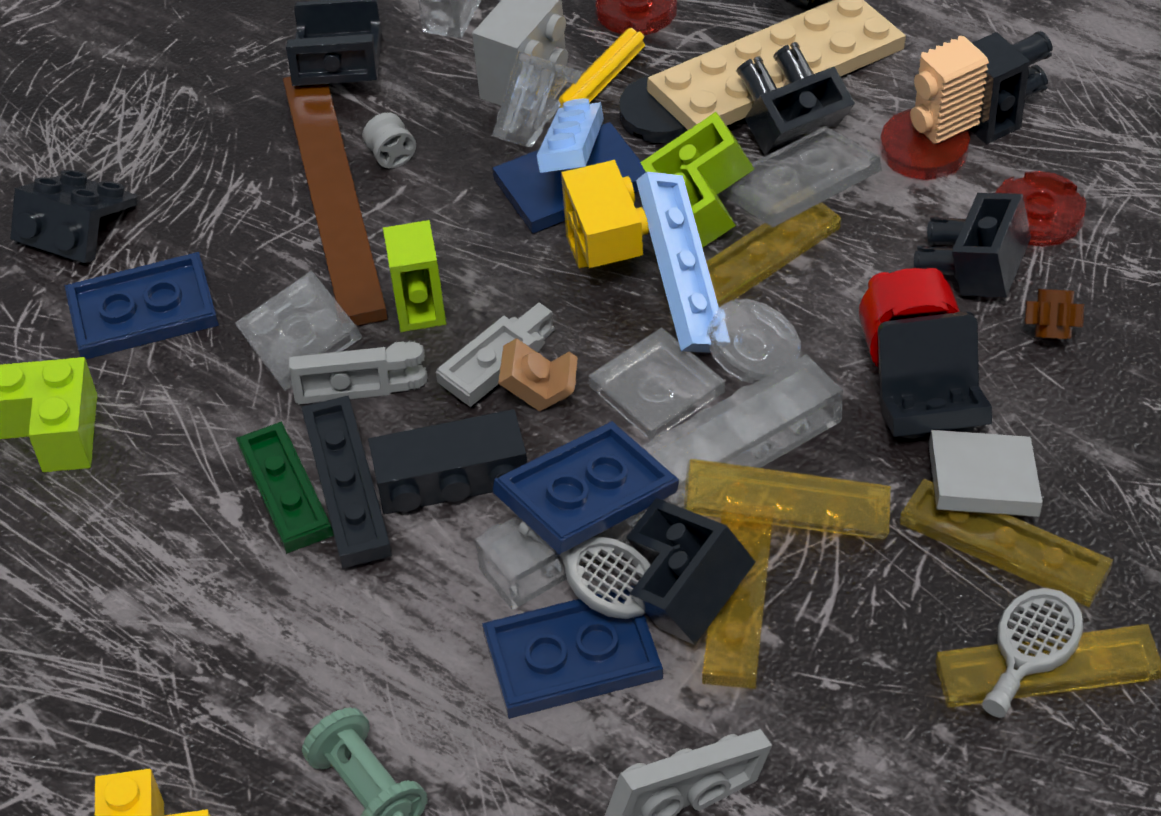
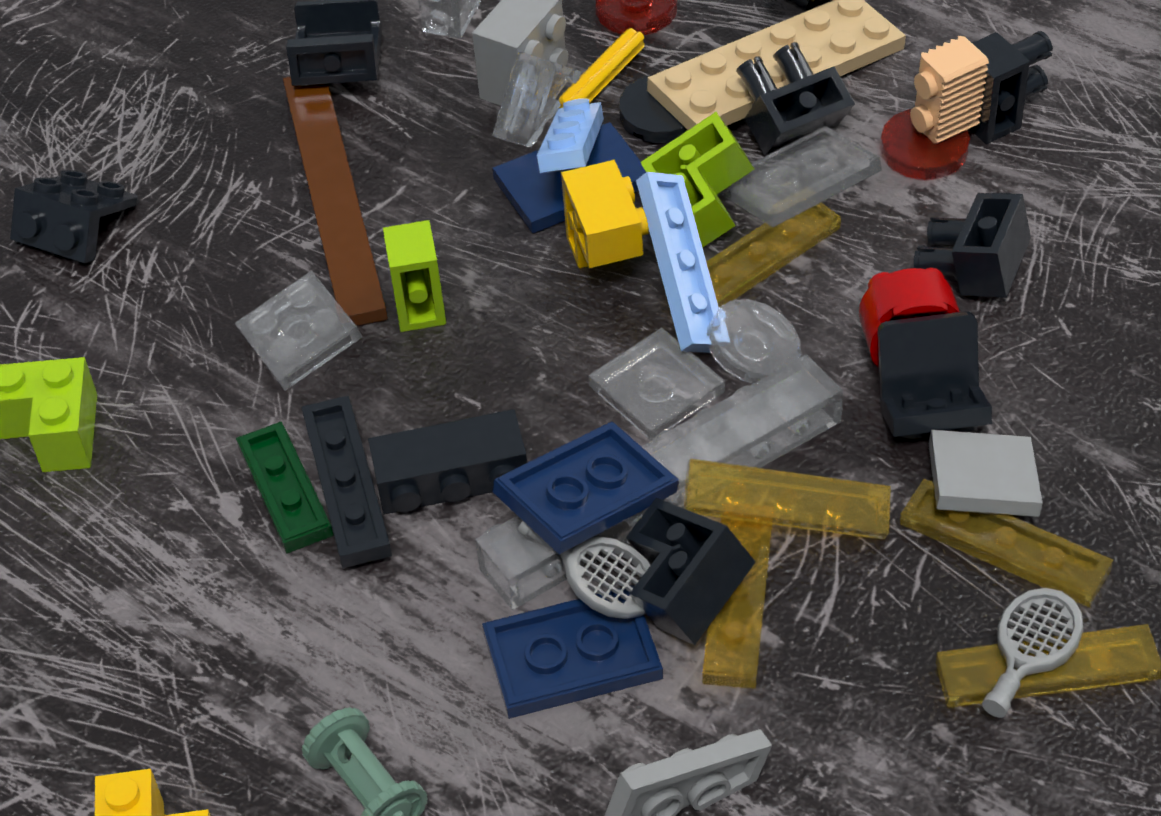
(140, 306): dark blue tile -> none
(357, 373): light grey hinge -> none
(389, 140): light grey wheel -> none
(477, 365): light grey hinge -> none
(535, 377): medium nougat bracket -> none
(1051, 206): clear red tile -> none
(1054, 313): reddish brown gear -> none

